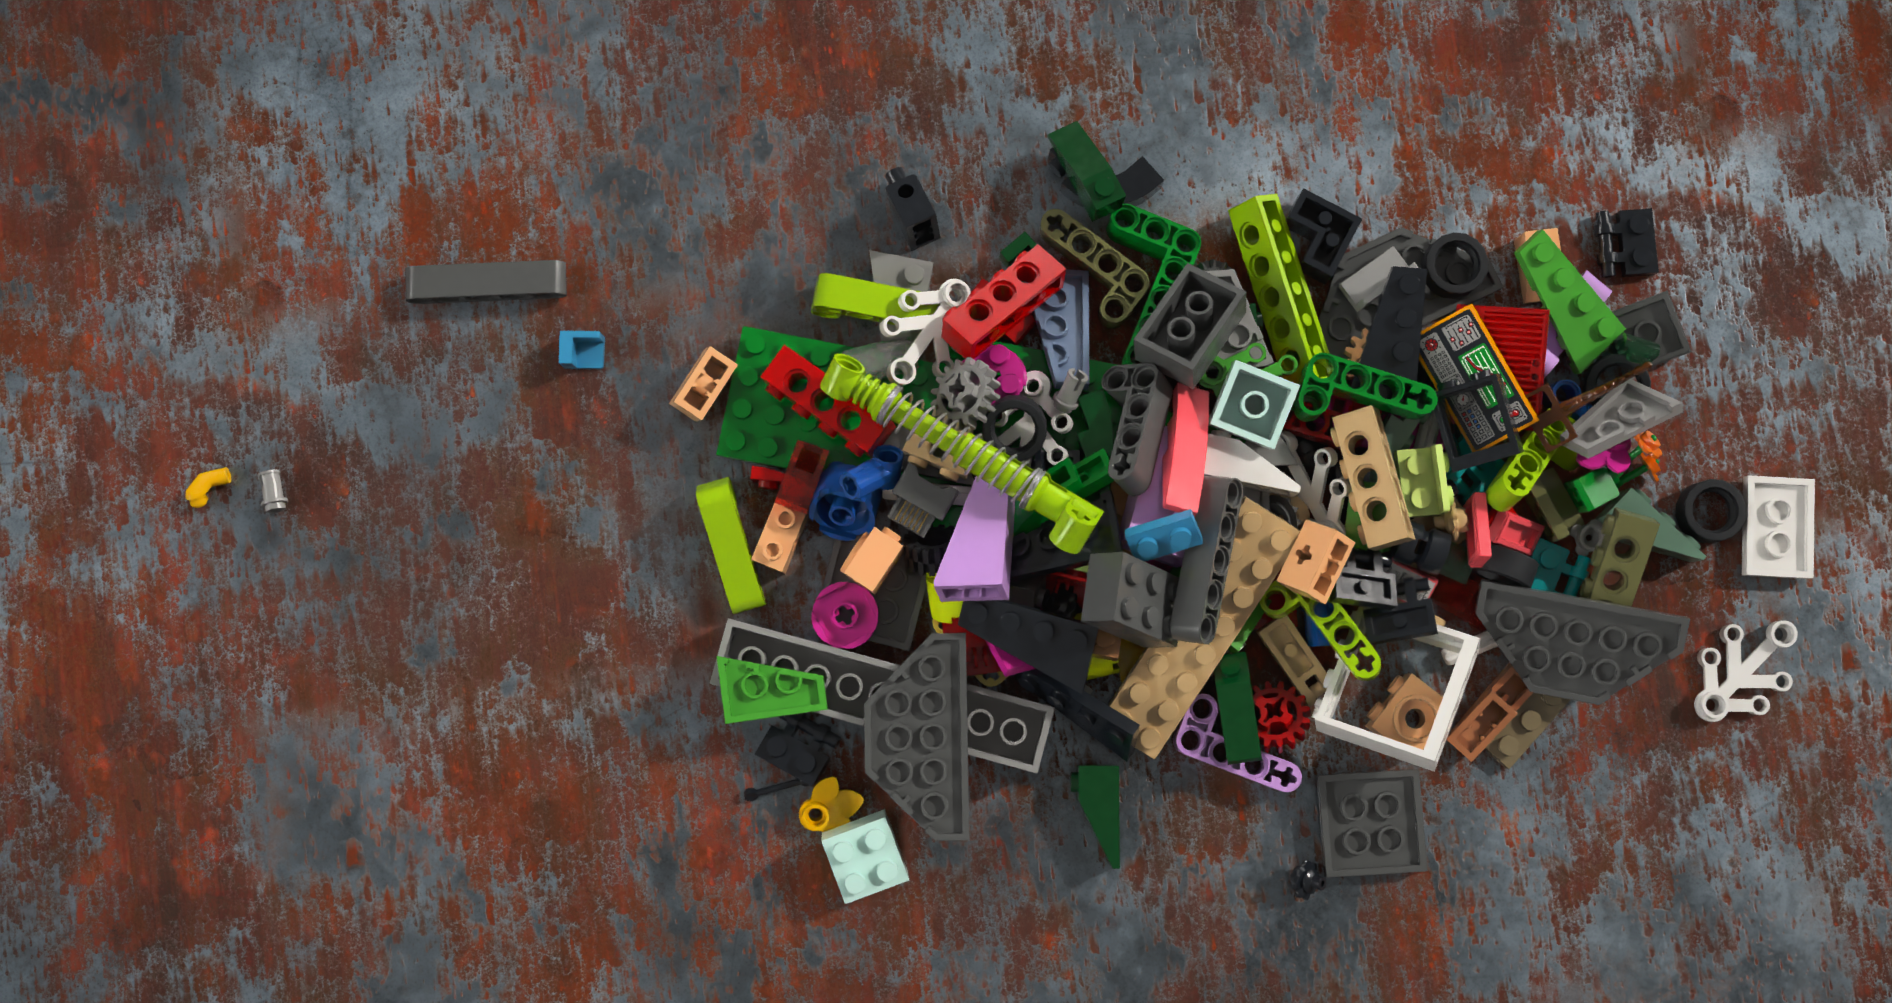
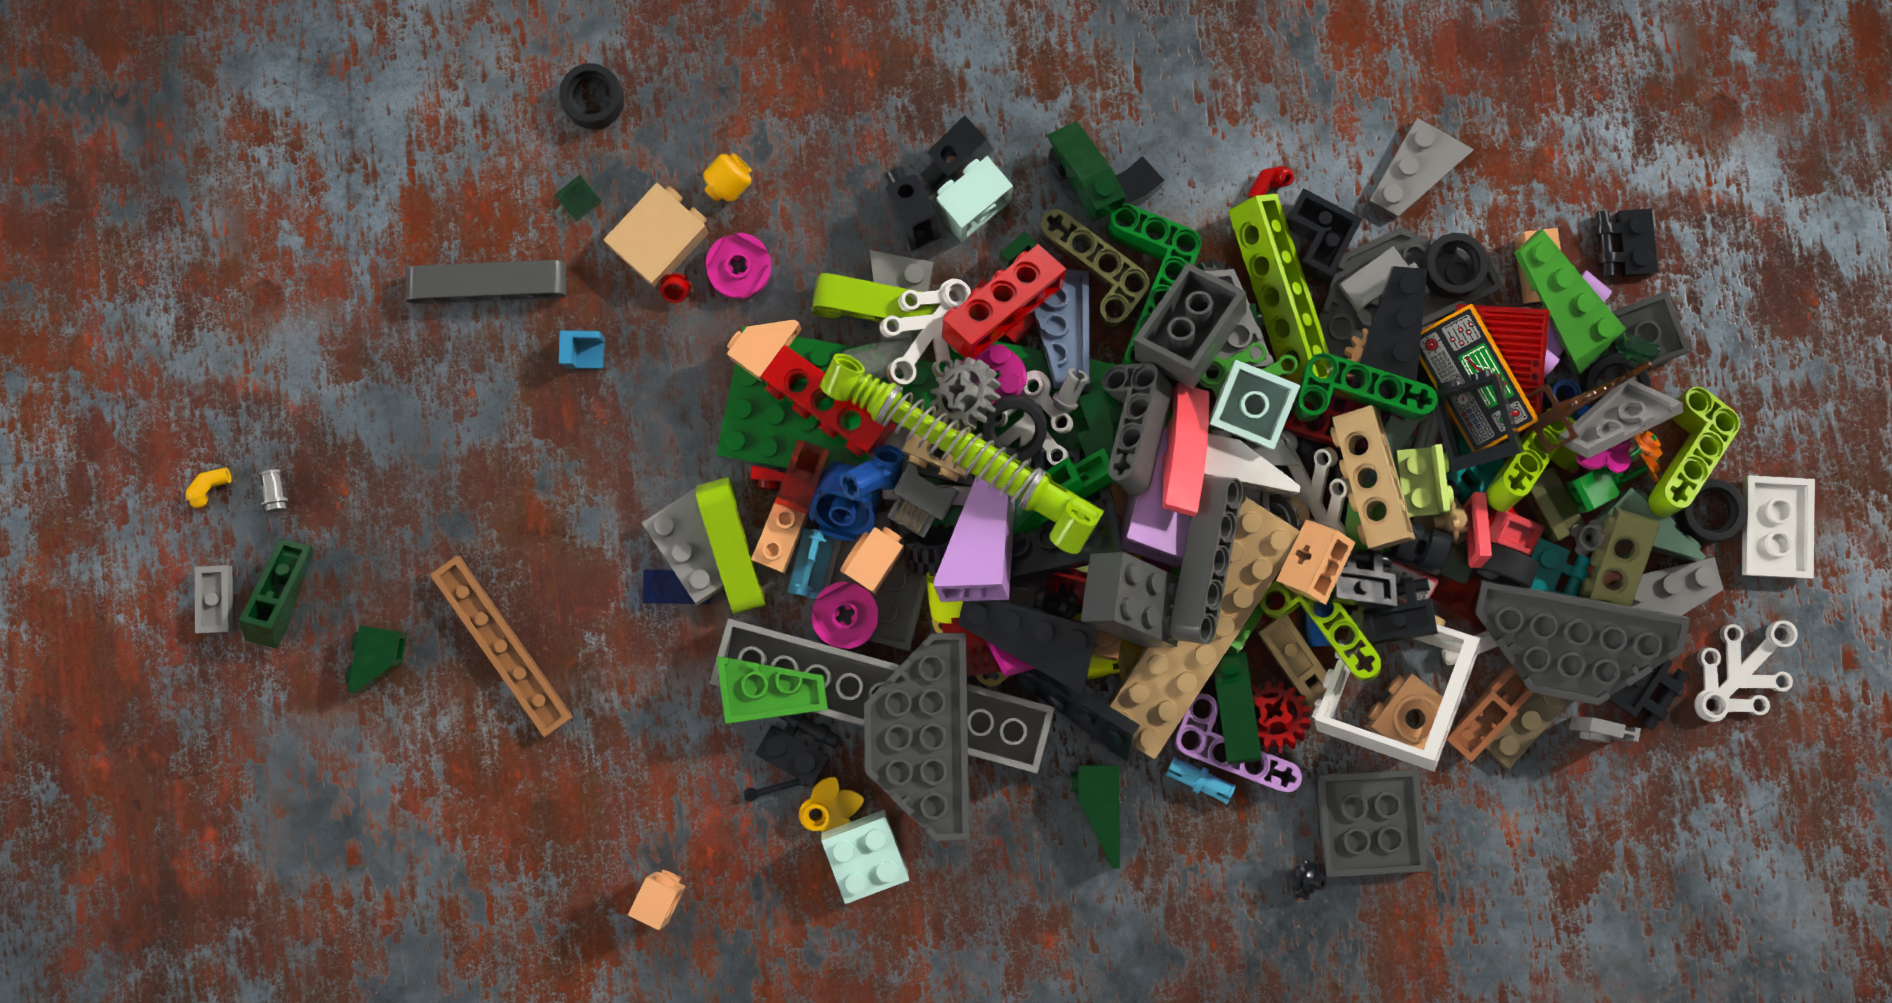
(213, 599): none -> light grey plate
(275, 594): none -> dark green slope
(375, 657): none -> dark green slope
(501, 646): none -> medium nougat plate
(578, 198): none -> clear green tile
(580, 74): none -> black tyre
(657, 234): none -> tan brick
(657, 899): none -> light nougat brick
(665, 588): none -> clear blue tile
(675, 287): none -> red plate
(686, 546): none -> light grey wing
(703, 384): light nougat brick -> none
(727, 178): none -> yellow head
(733, 248): none -> dark pink plate
(760, 344): none -> light nougat slope
(811, 563): none -> medium azure hinge
(961, 140): none -> black torso
(973, 198): none -> light aqua brick
(1164, 536): dark azure plate -> none
(1200, 780): none -> medium azure pin
(1271, 179): none -> red arm
(1416, 167): none -> light grey wing
(1600, 730): none -> light grey plate
(1636, 696): none -> black plate
(1678, 587): none -> light grey wing
(1701, 423): none -> lime beam

